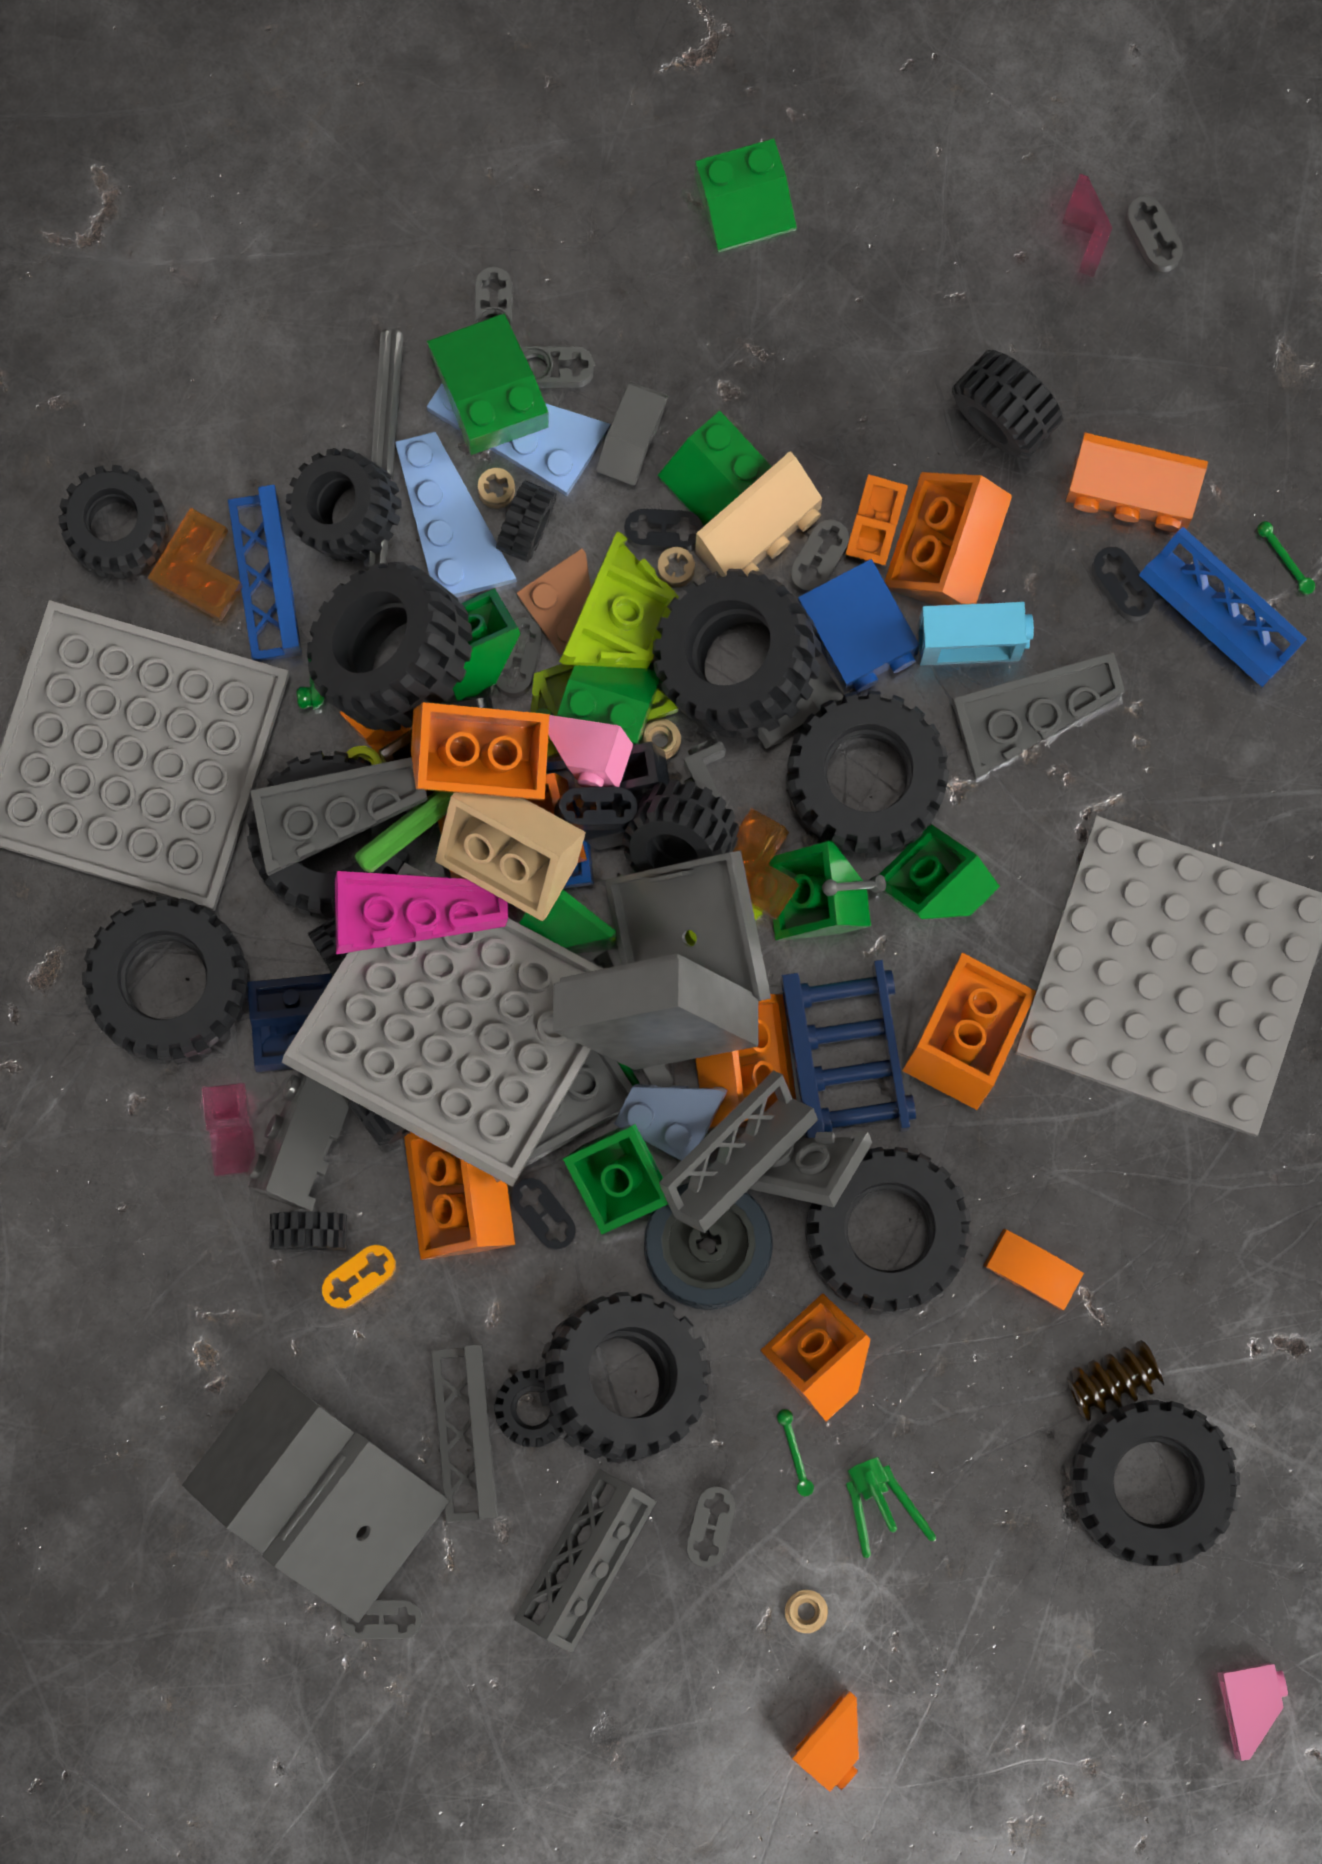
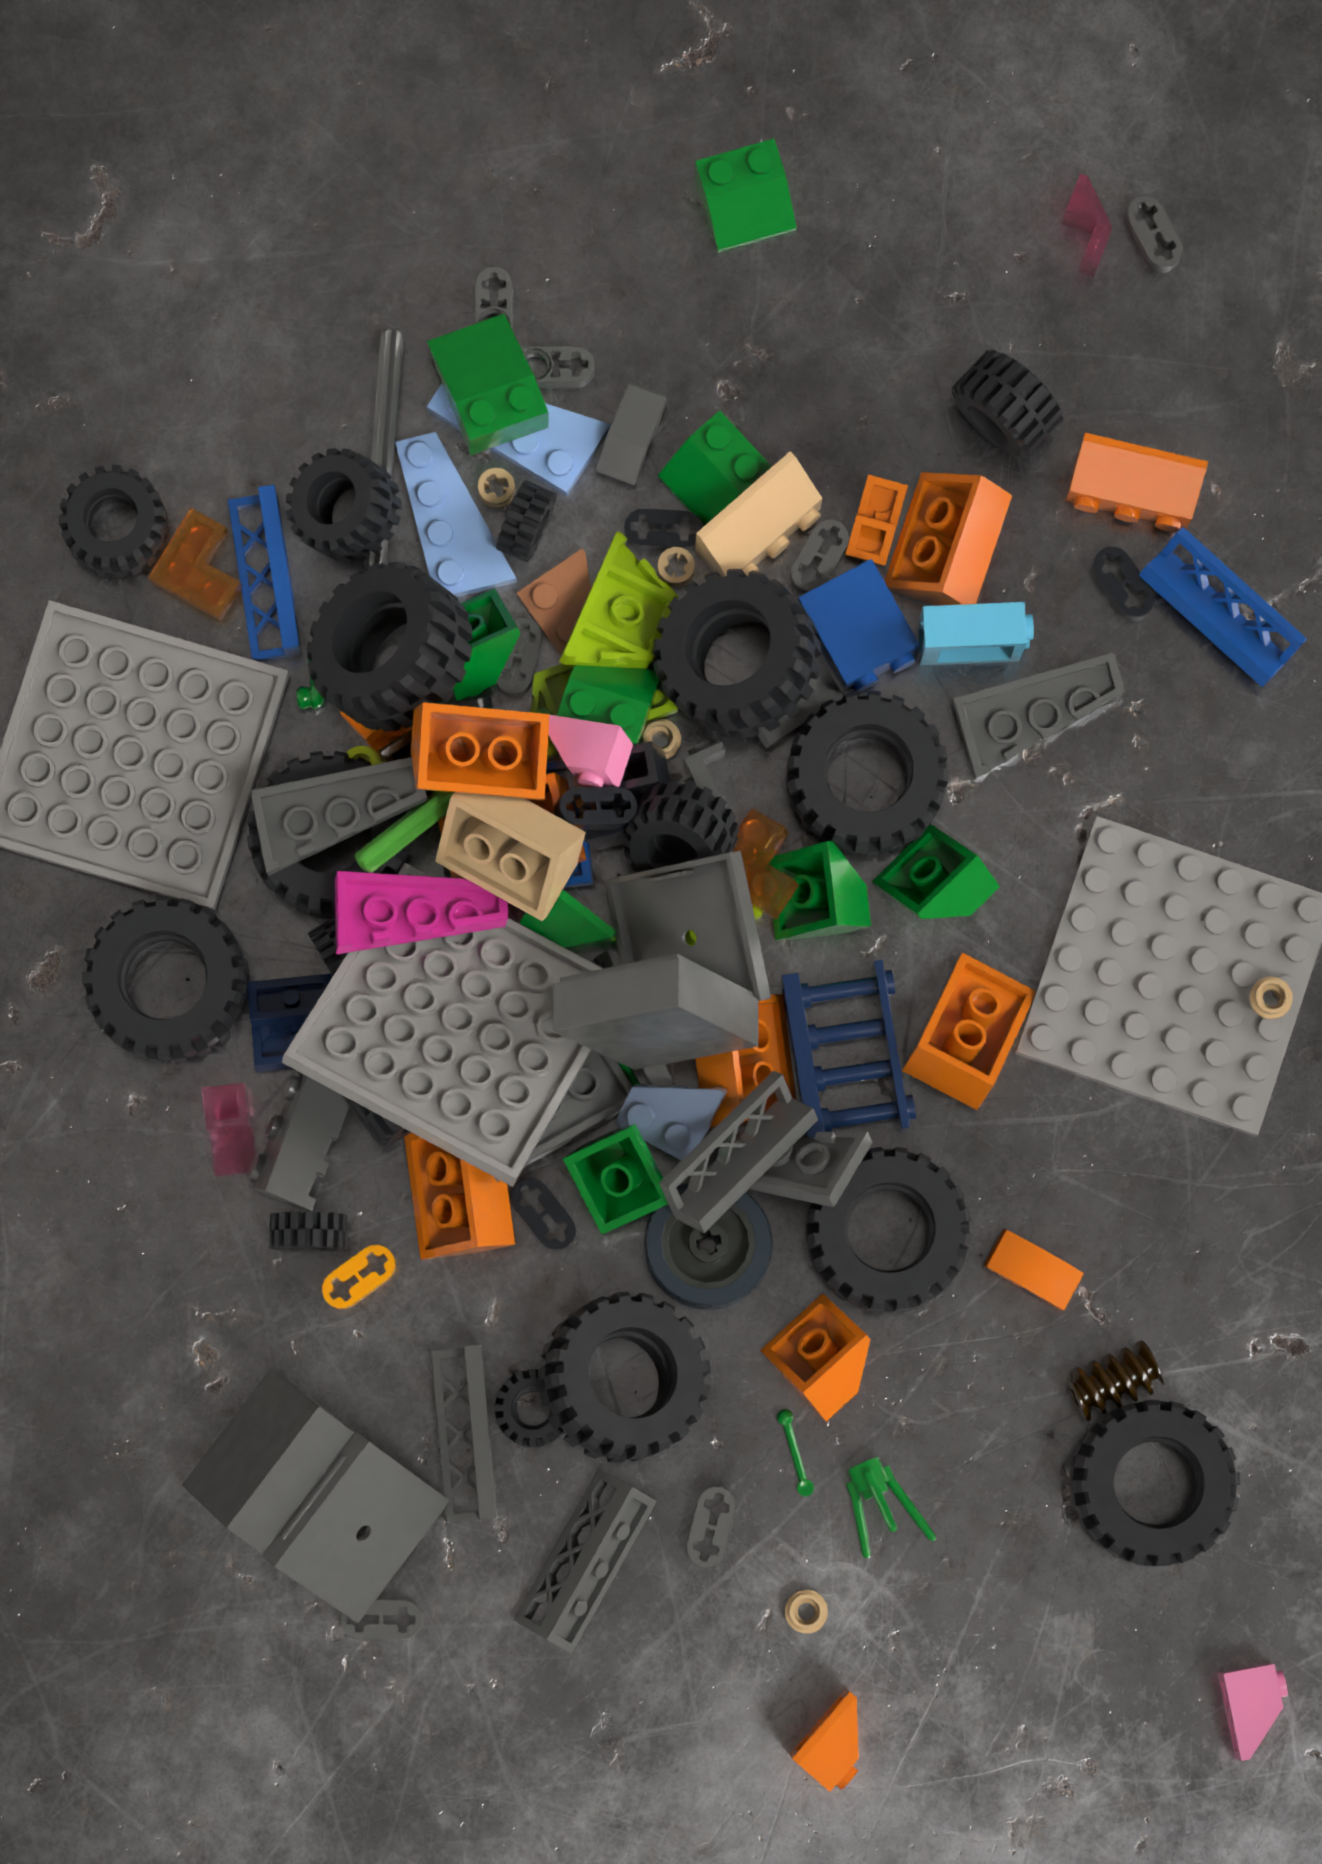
(876, 884): dark grey hinge -> none
(1283, 994): none -> tan plate
(1305, 585): green hinge -> none

